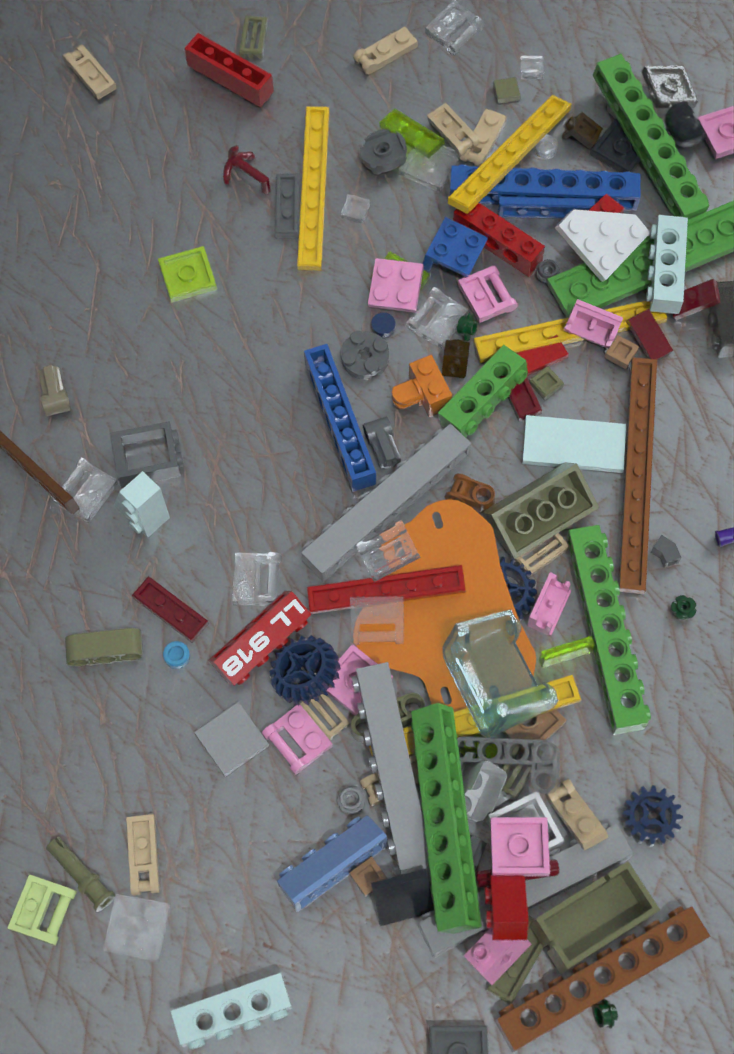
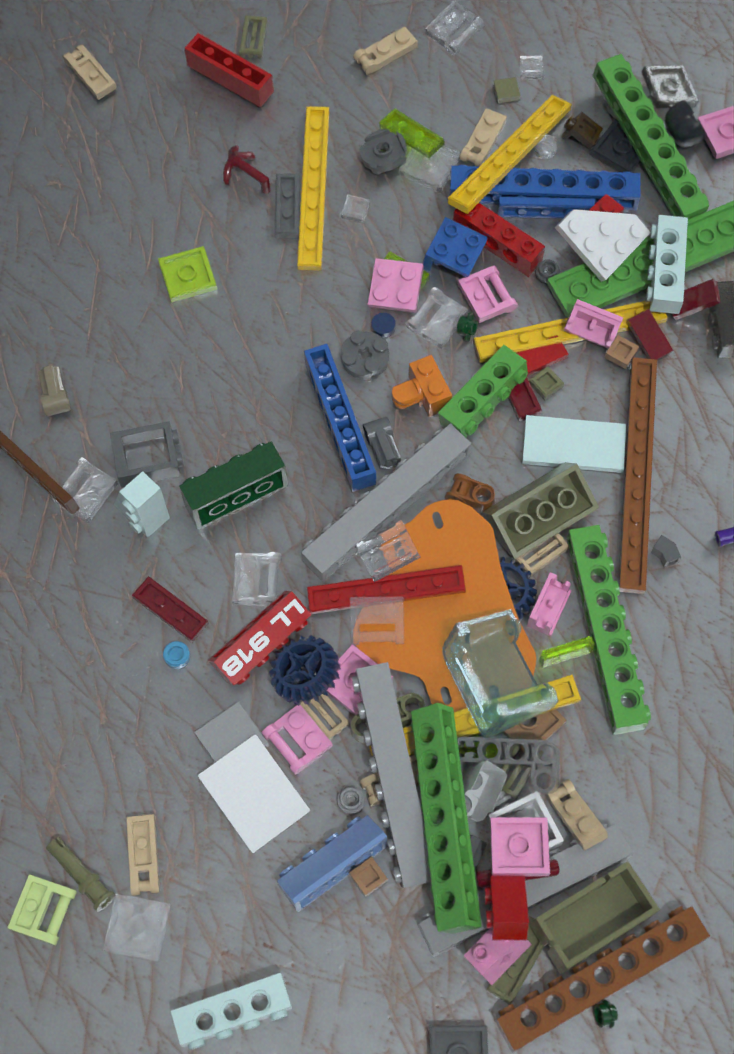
(103, 647): olive beam -> none
(234, 484): none -> dark green brick
(254, 793): none -> white sticker
(402, 897): black tile -> none
(453, 129): tan plate -> none
(455, 358): dark brown bracket -> none
(644, 808): dark blue gear -> none
(679, 612): dark green plate -> none

